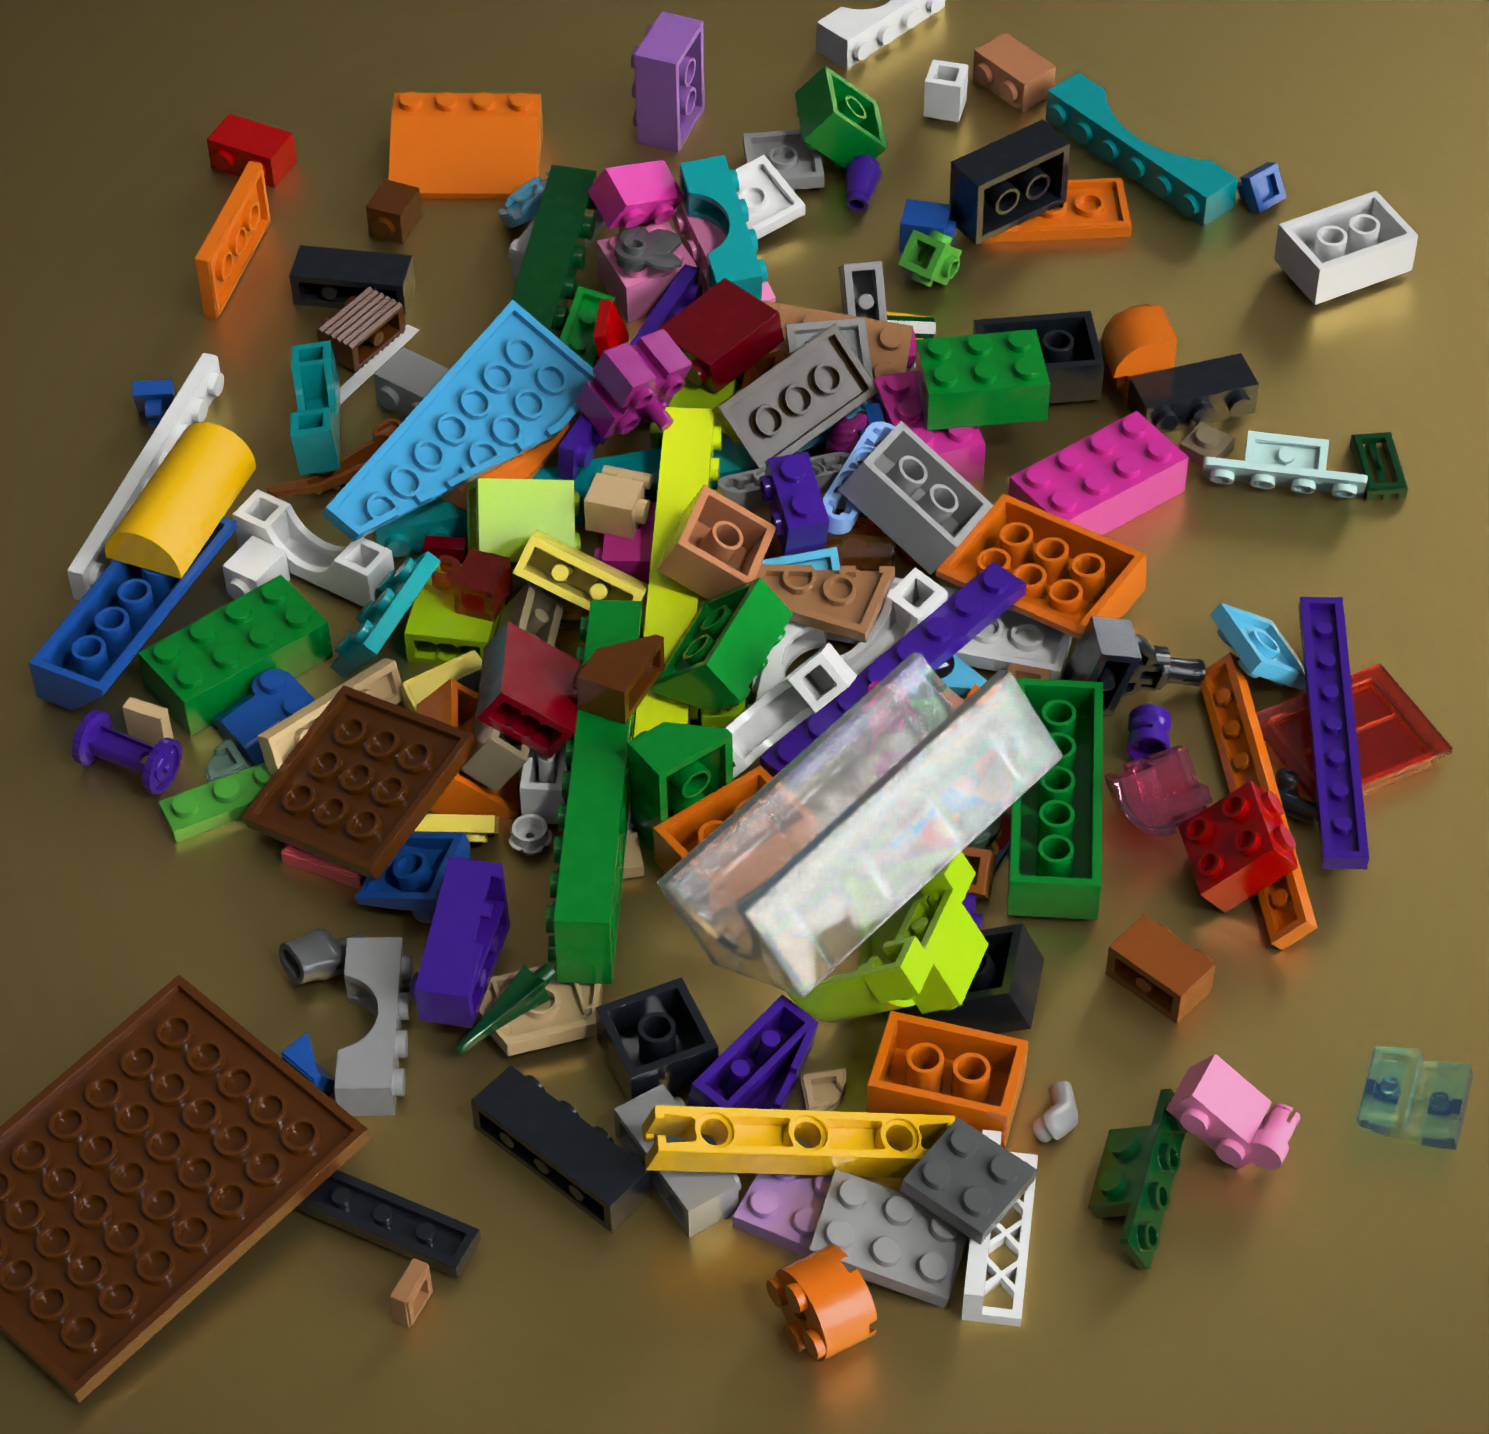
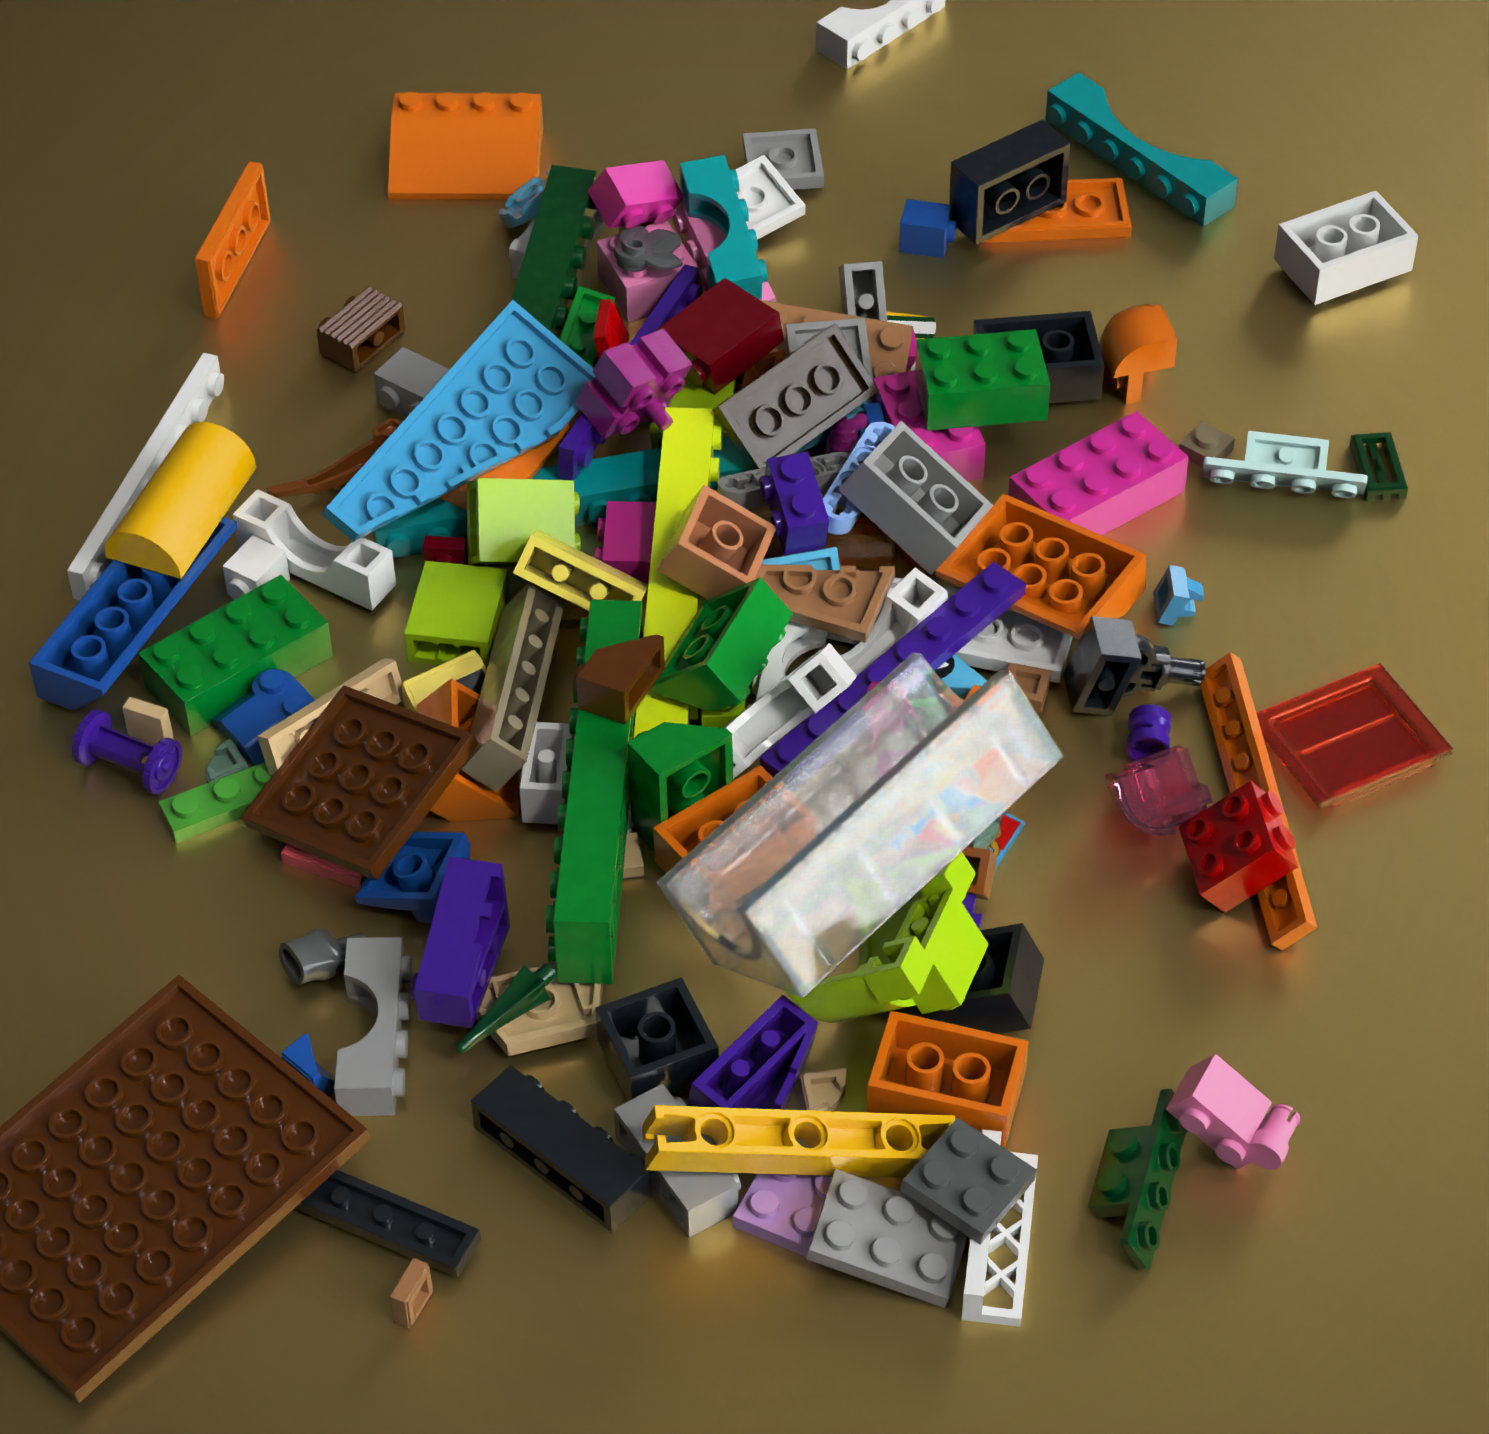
(153, 398): blue tile -> none
(245, 140): red brick -> none
(317, 419): teal arch -> none
(333, 275): black brick -> none
(374, 364): white sticker -> none
(381, 617): teal plate -> none
(393, 211): reddish brown brick -> none
(474, 826): light yellow plate -> none
(477, 585): clear red brick -> none
(526, 827): white plate -> none
(528, 690): dark red brick -> none
(617, 501): tan brick -> none
(669, 81): medium lavender brick -> none
(823, 1303): orange brick -> none
(839, 119): green brick -> none
(861, 181): dark purple cone -> none
(930, 257): bright green brick -> none
(945, 90): white brick -> none
(1013, 72): nougat brick -> none
(1059, 818): green brick -> none
(1059, 1118): light grey arm -> none
(1160, 968): dark orange brick -> none
(1176, 595): none -> dark azure tile
(1195, 393): black brick -> none
(1259, 646): medium azure plate -> none
(1262, 187): blue tile -> none
(1292, 802): black arm -> none
(1333, 734): dark purple plate -> none
(1415, 1097): clear light blue slope -> none

